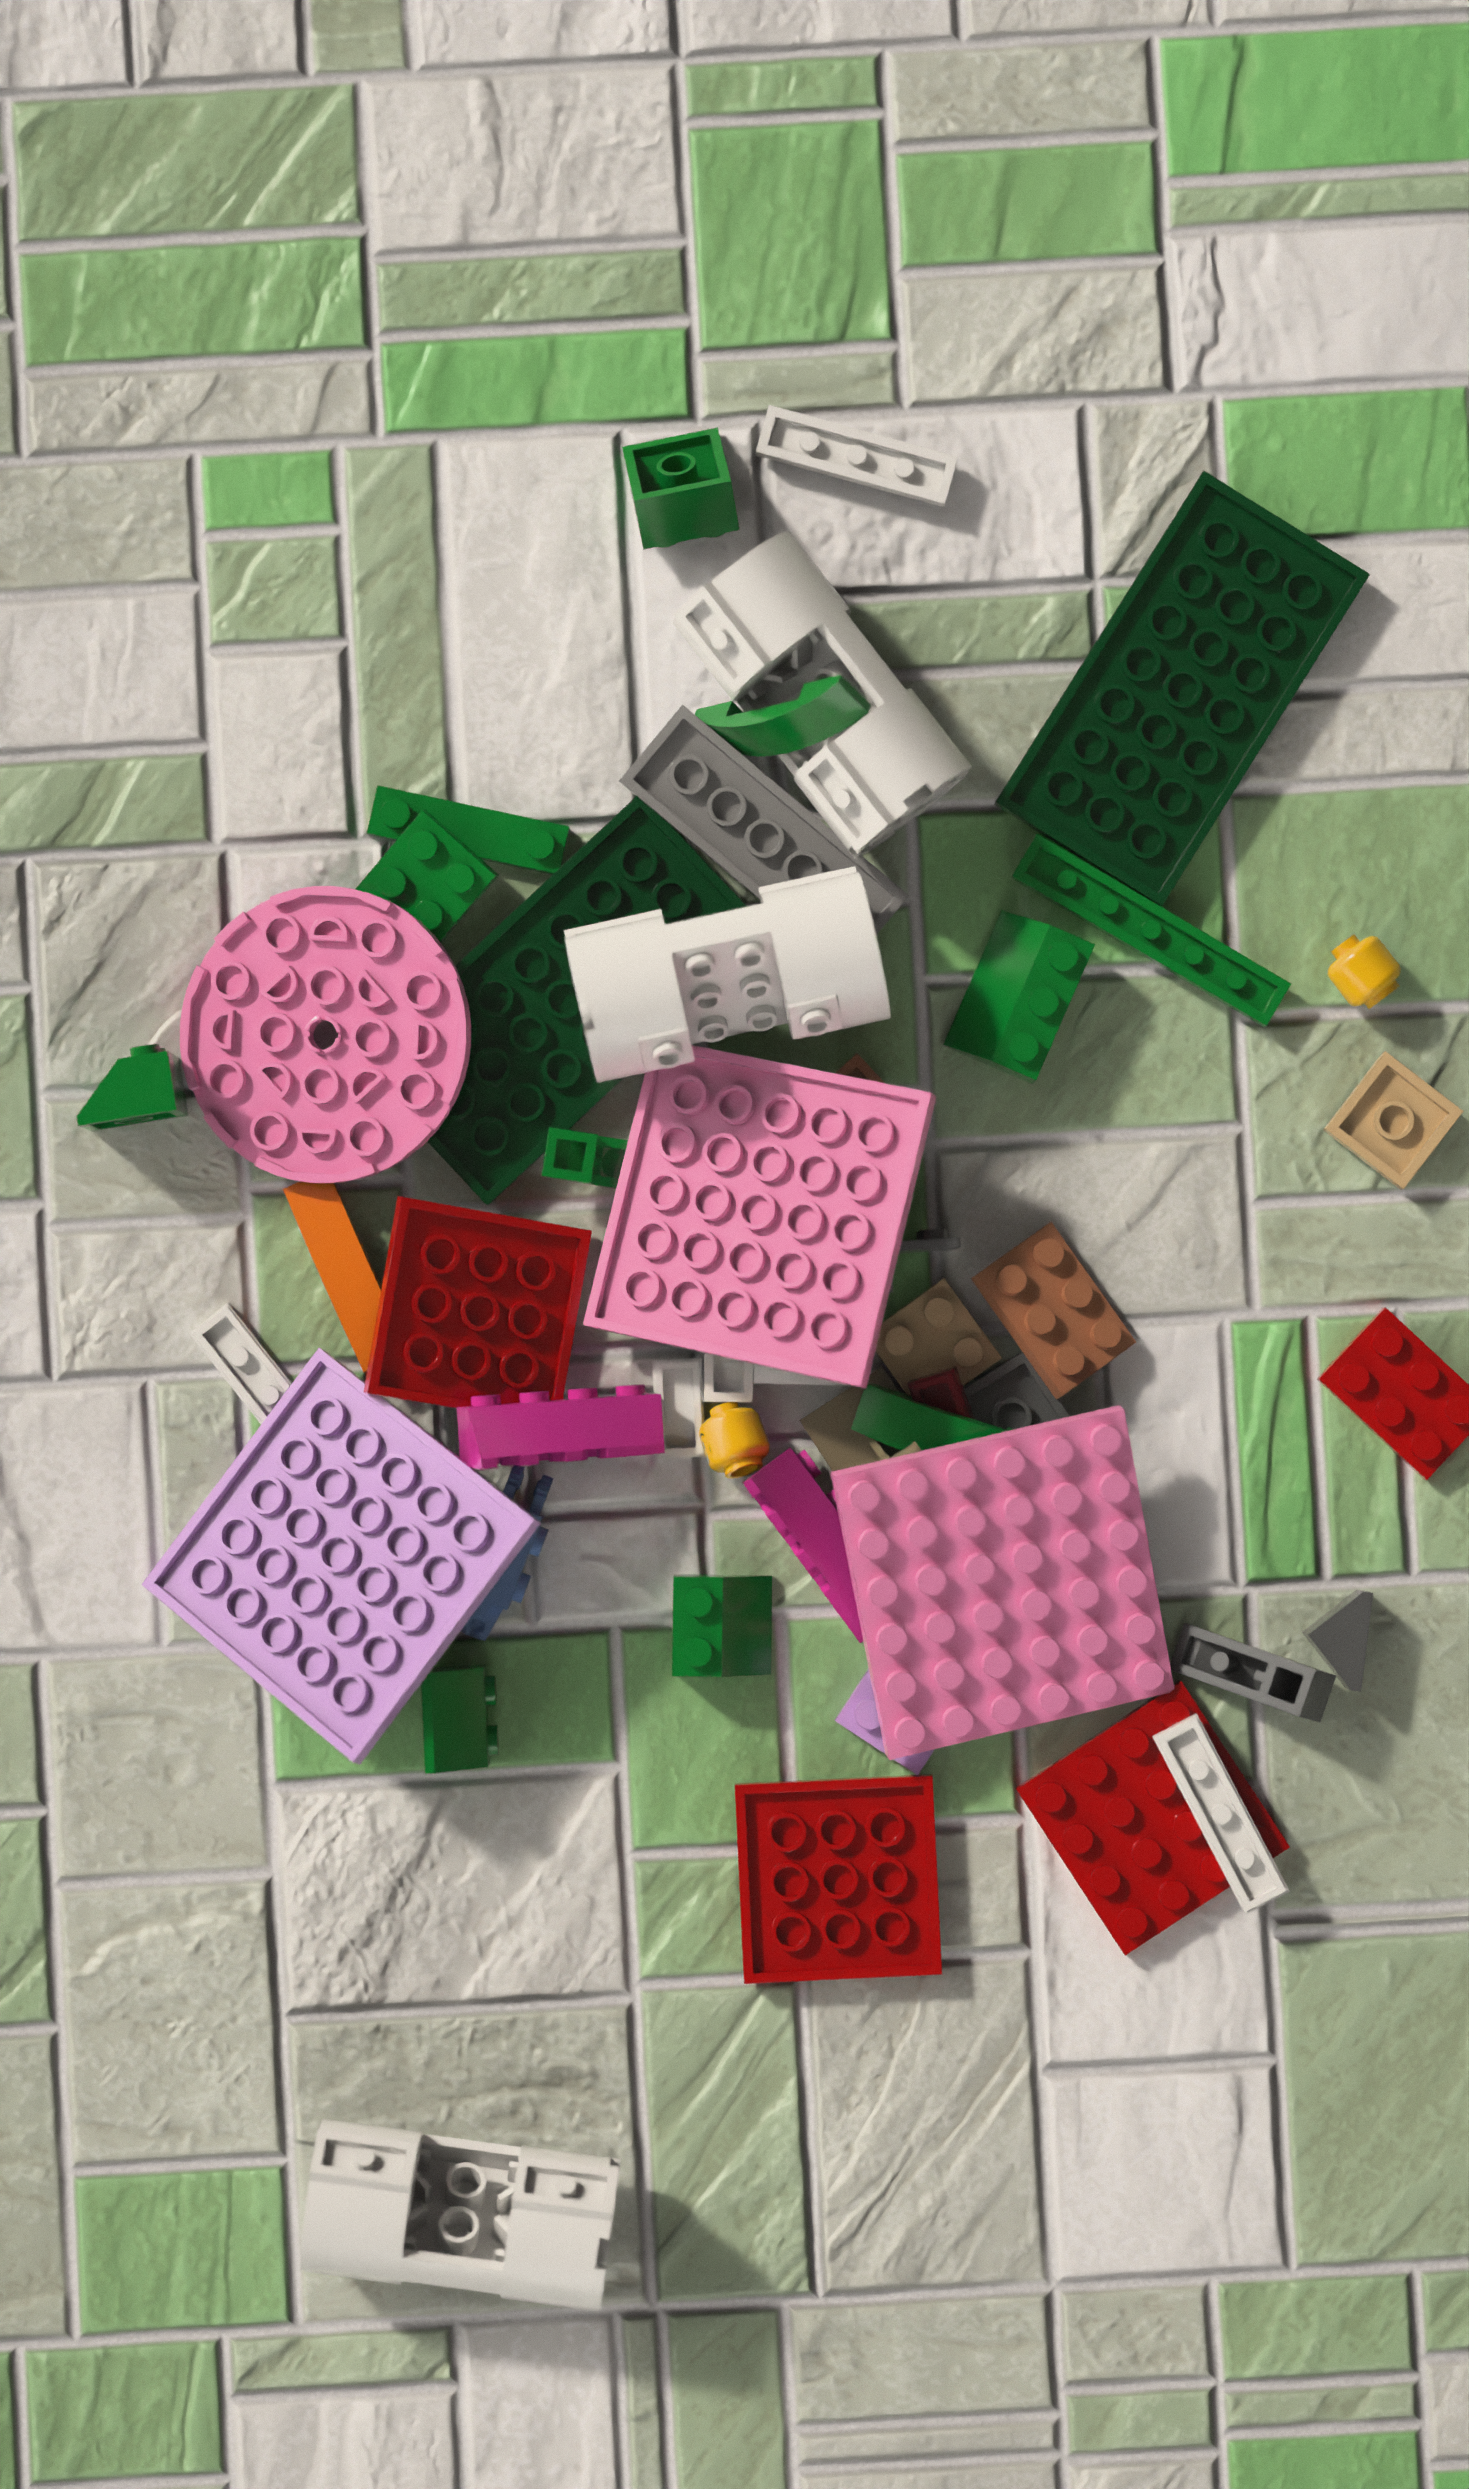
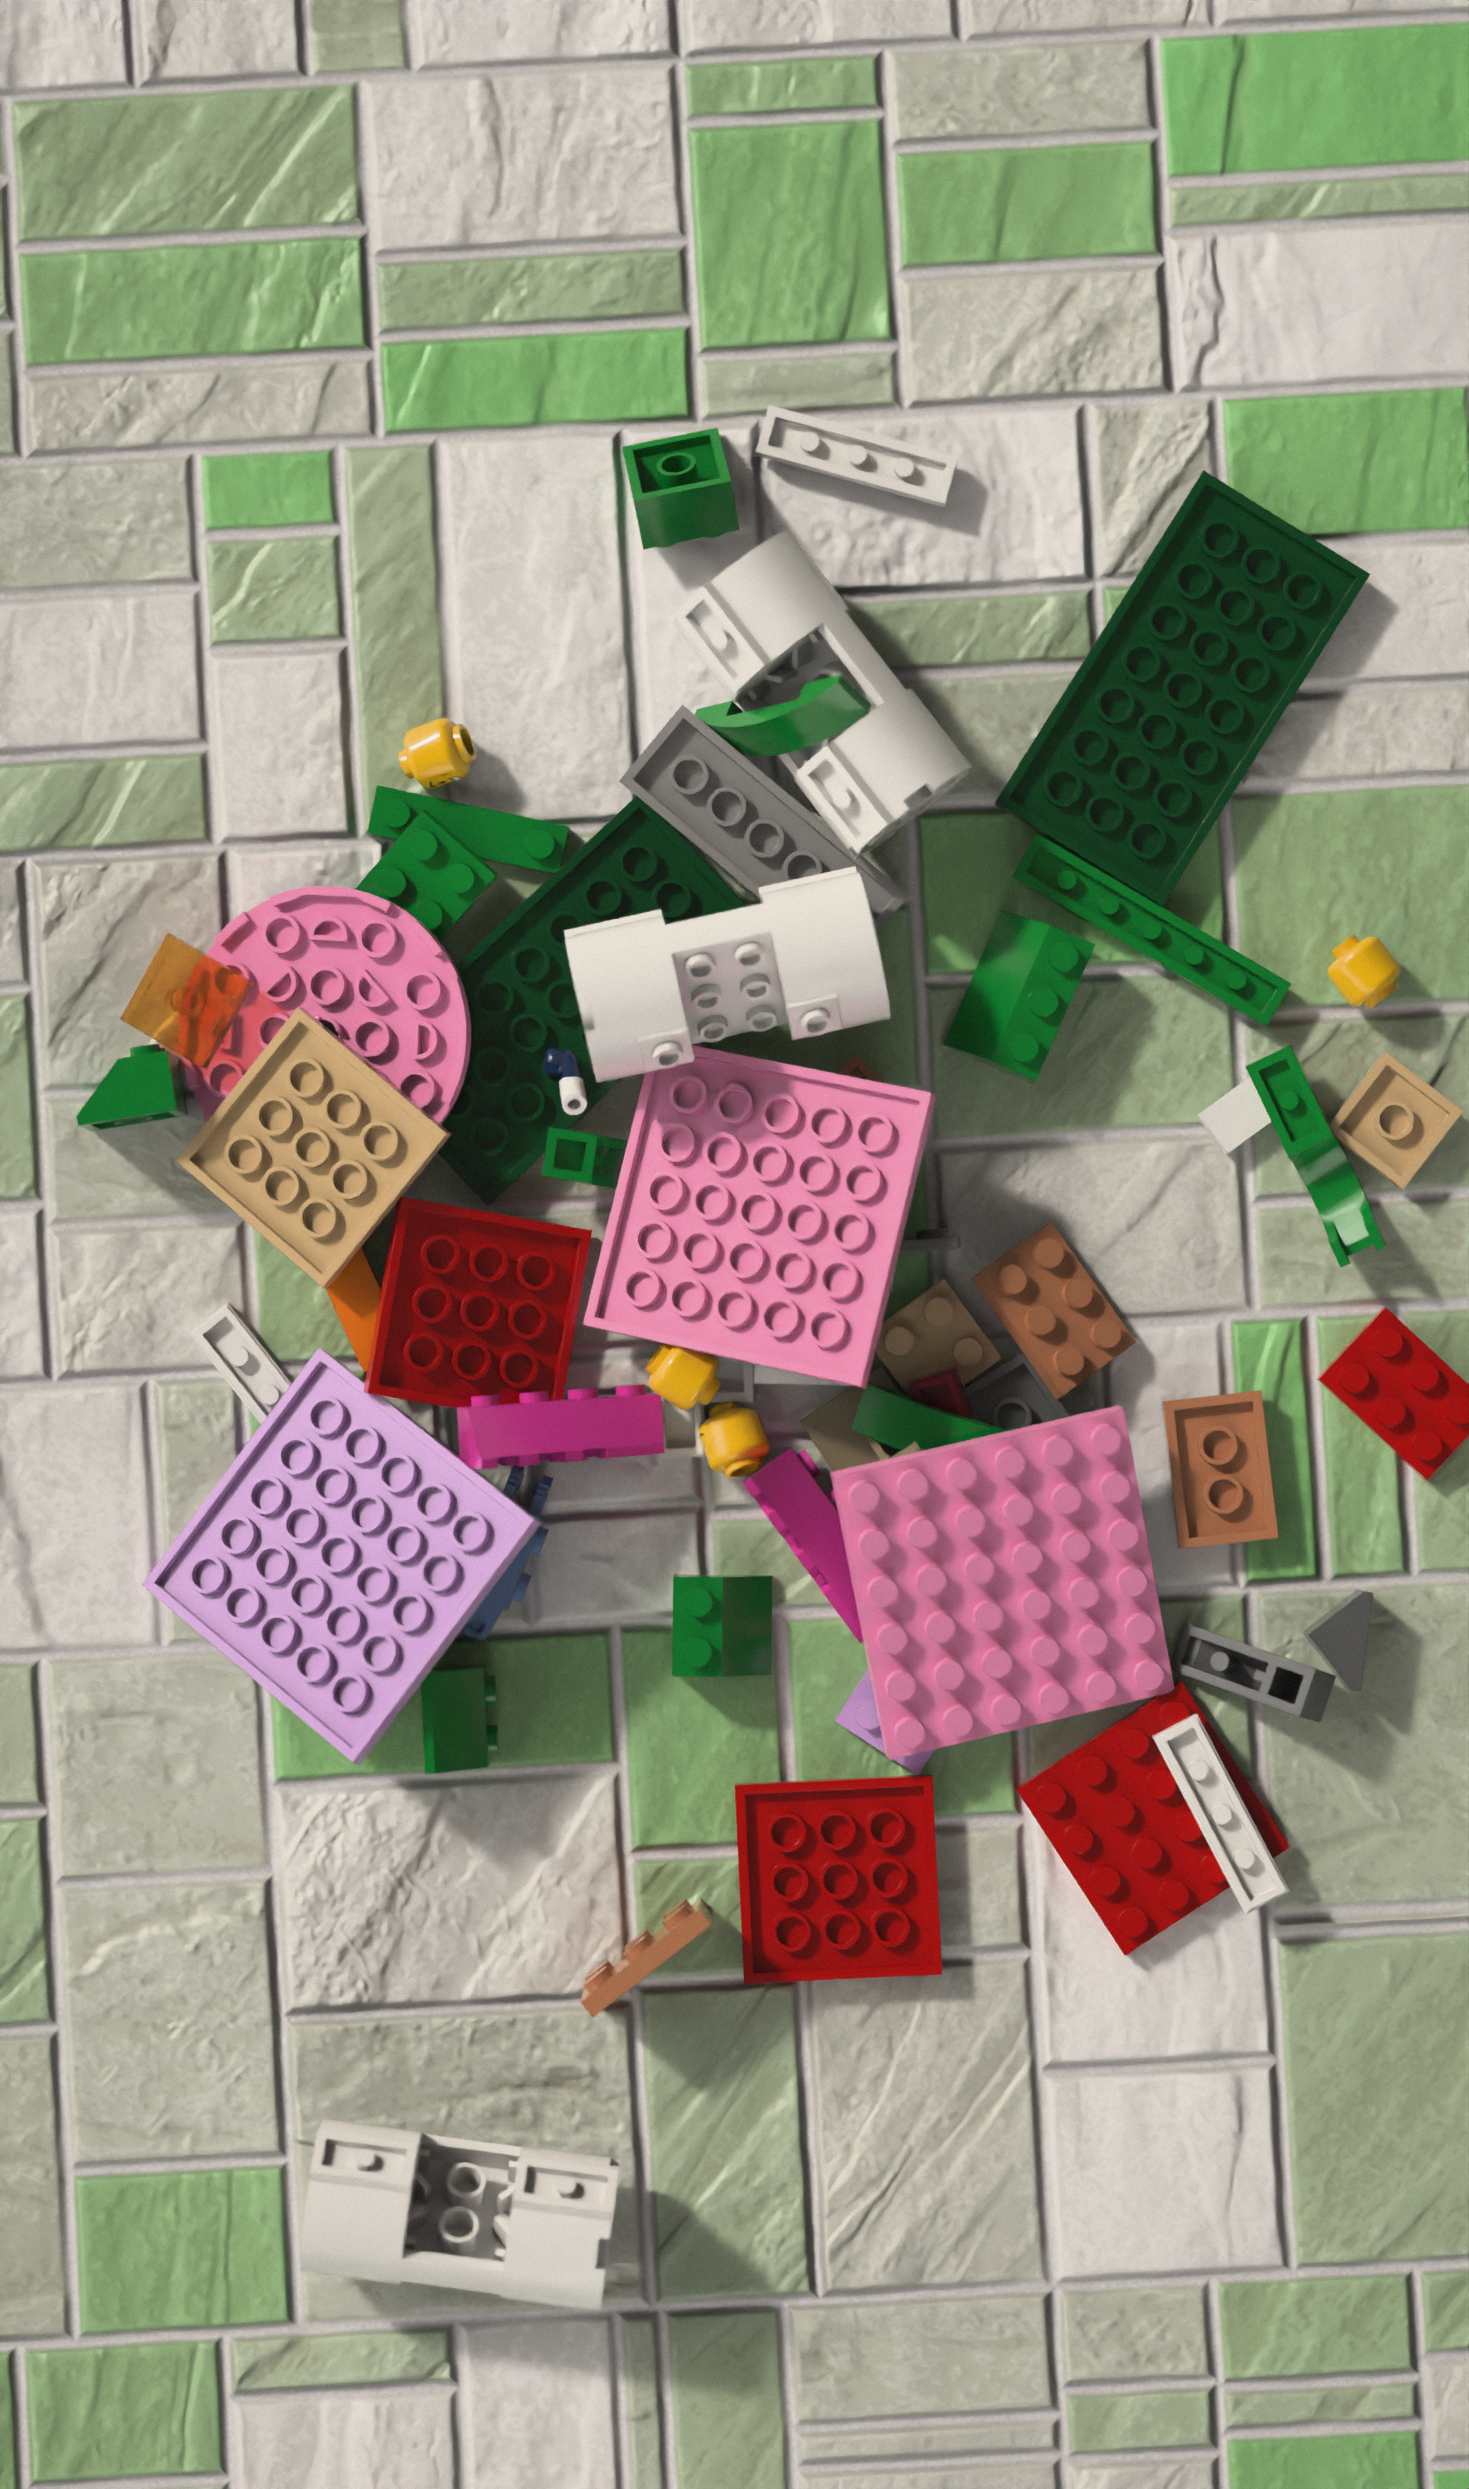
(187, 1000): none -> clear orange plate
(313, 1147): none -> tan plate
(437, 753): none -> yellow head
(570, 1079): none -> arm
(644, 1955): none -> nougat plate
(683, 1375): none -> yellow head
(1219, 1469): none -> nougat plate
(1235, 1116): none -> white tile
(1316, 1153): none -> green piece

